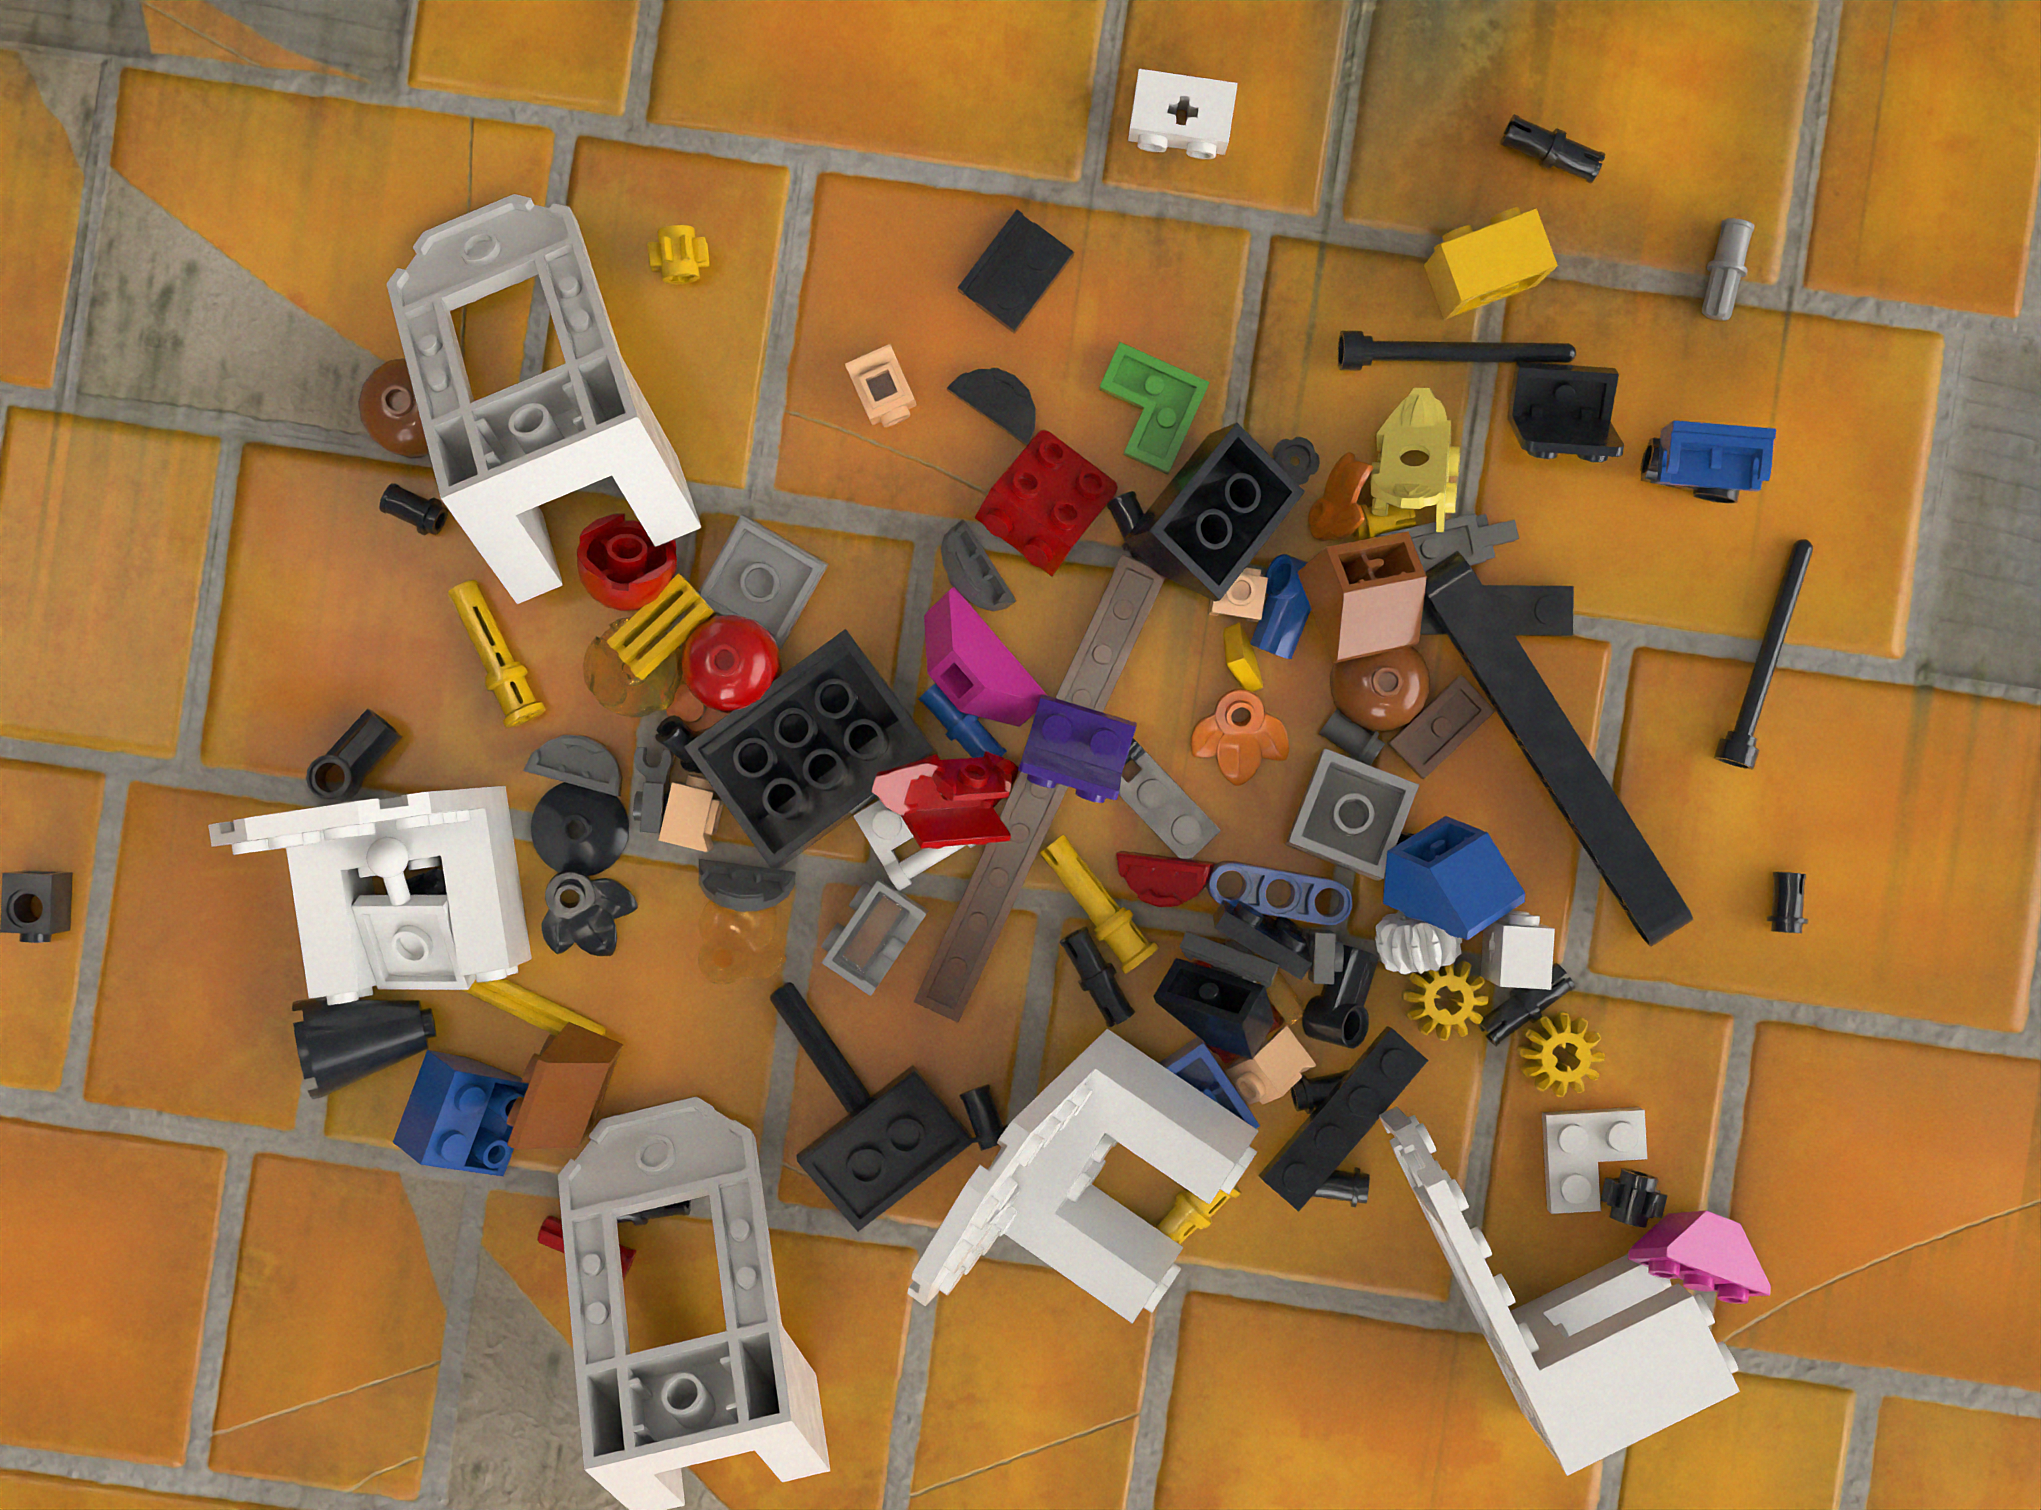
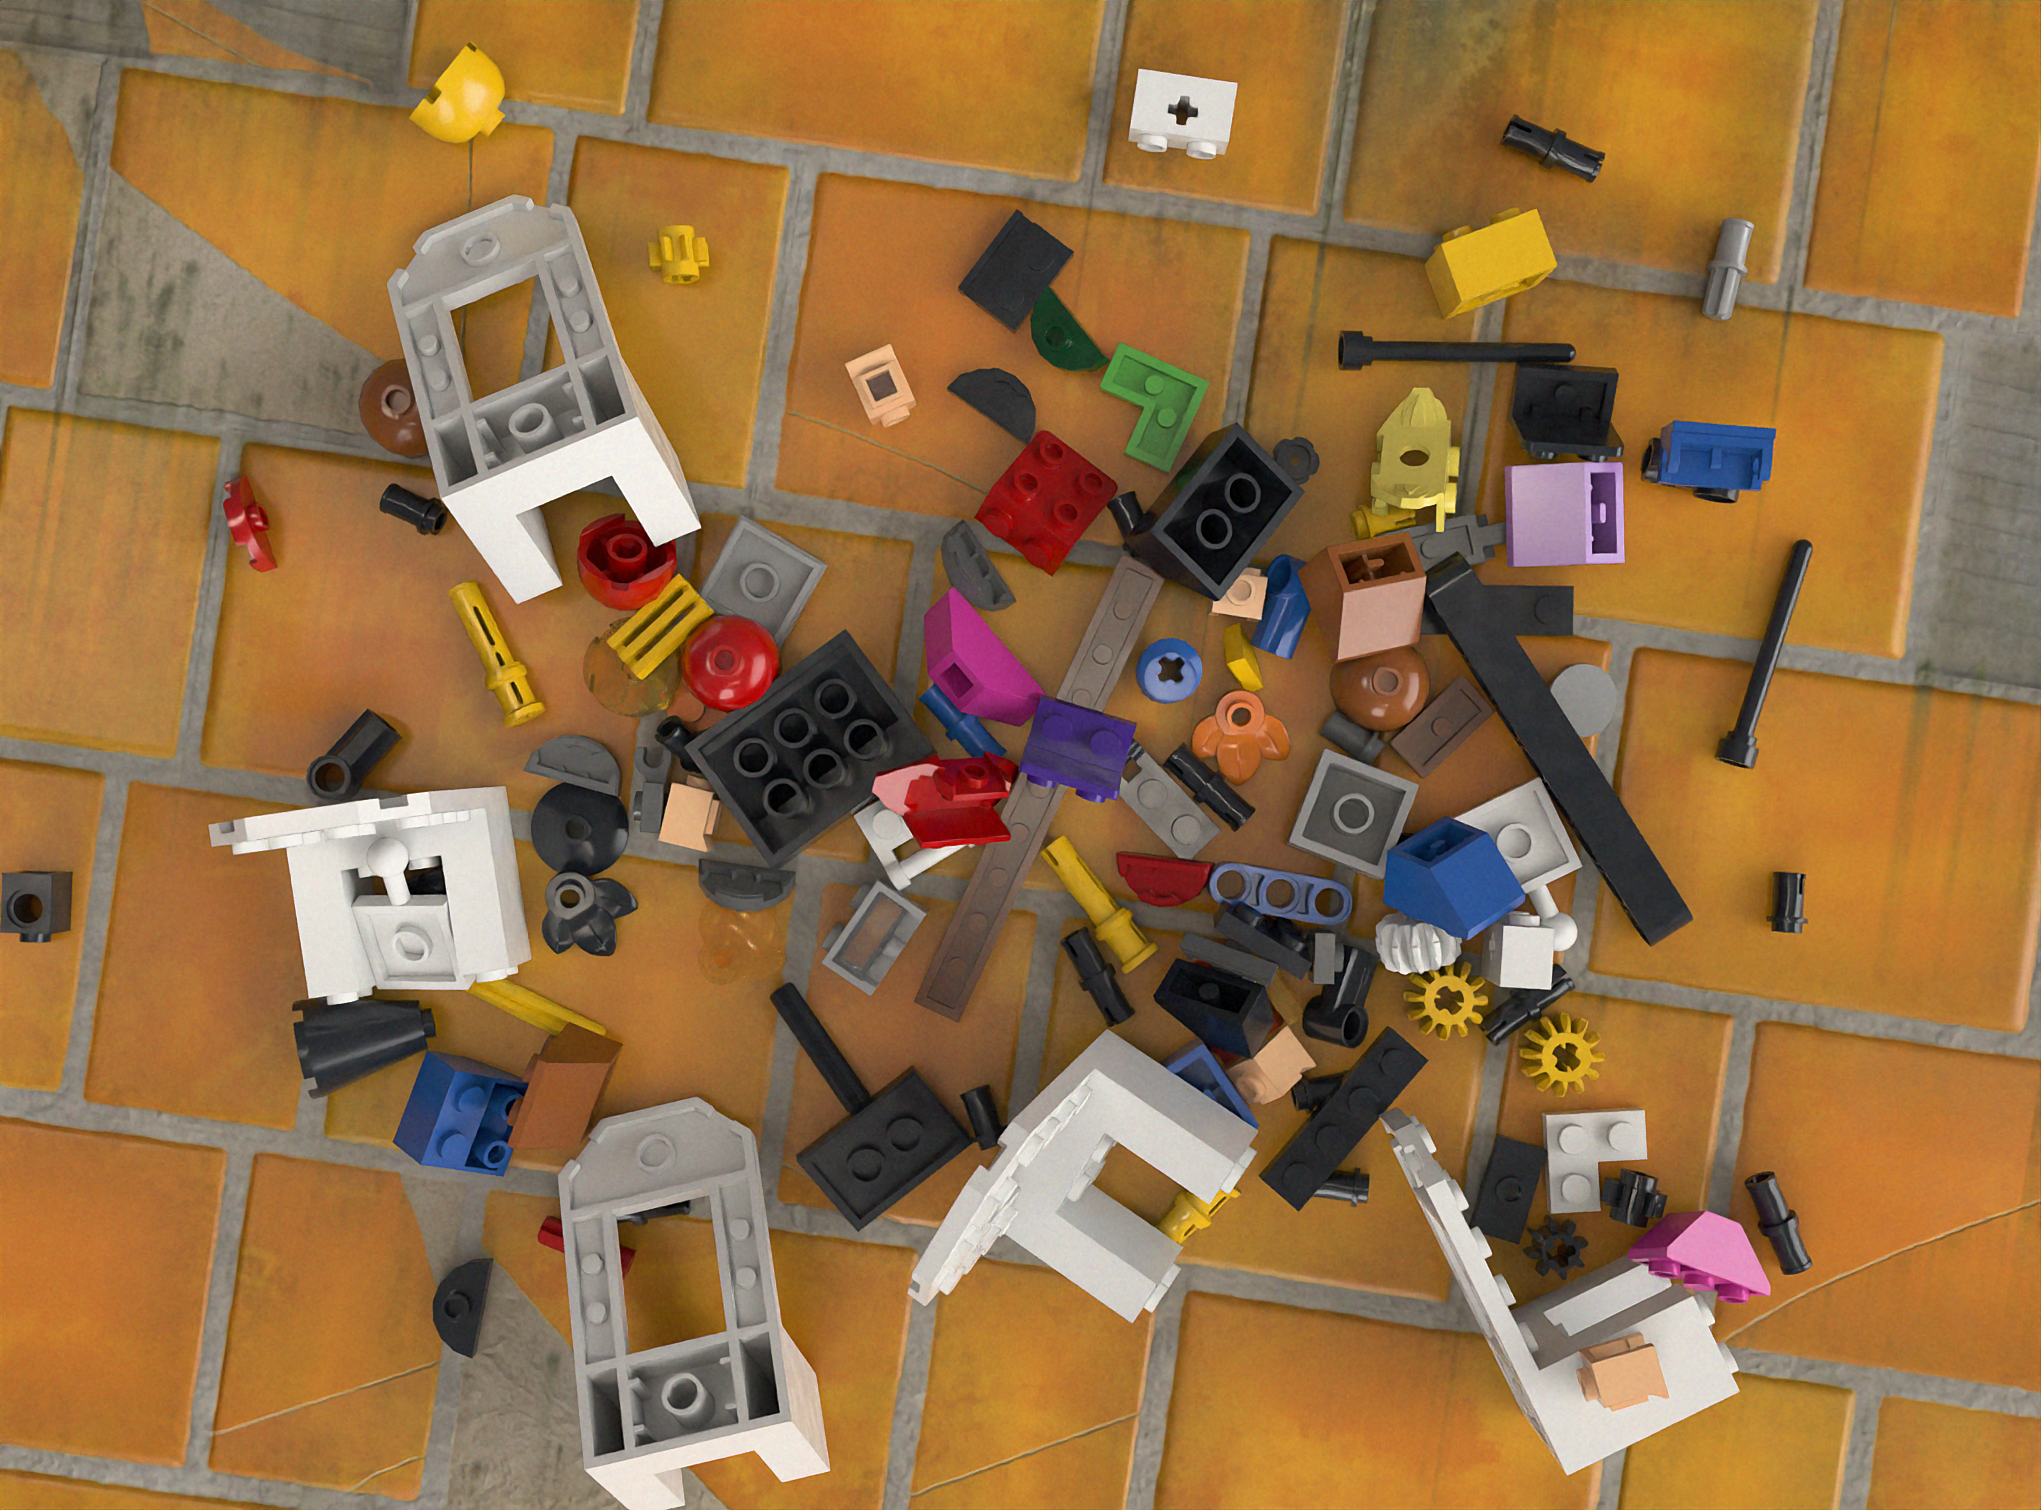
(249, 523): none -> red plate
(461, 1305): none -> black plate
(463, 99): none -> yellow cylinder
(1062, 337): none -> dark green plate
(1188, 673): none -> blue piece
(1209, 787): none -> black pin
(1337, 512): orange plate -> none
(1508, 1188): none -> black plate
(1534, 847): none -> white plate
(1564, 514): none -> slope
(1567, 1254): none -> black gear
(1585, 697): none -> light grey piece
(1621, 1372): none -> light nougat window
(1778, 1223): none -> black pin

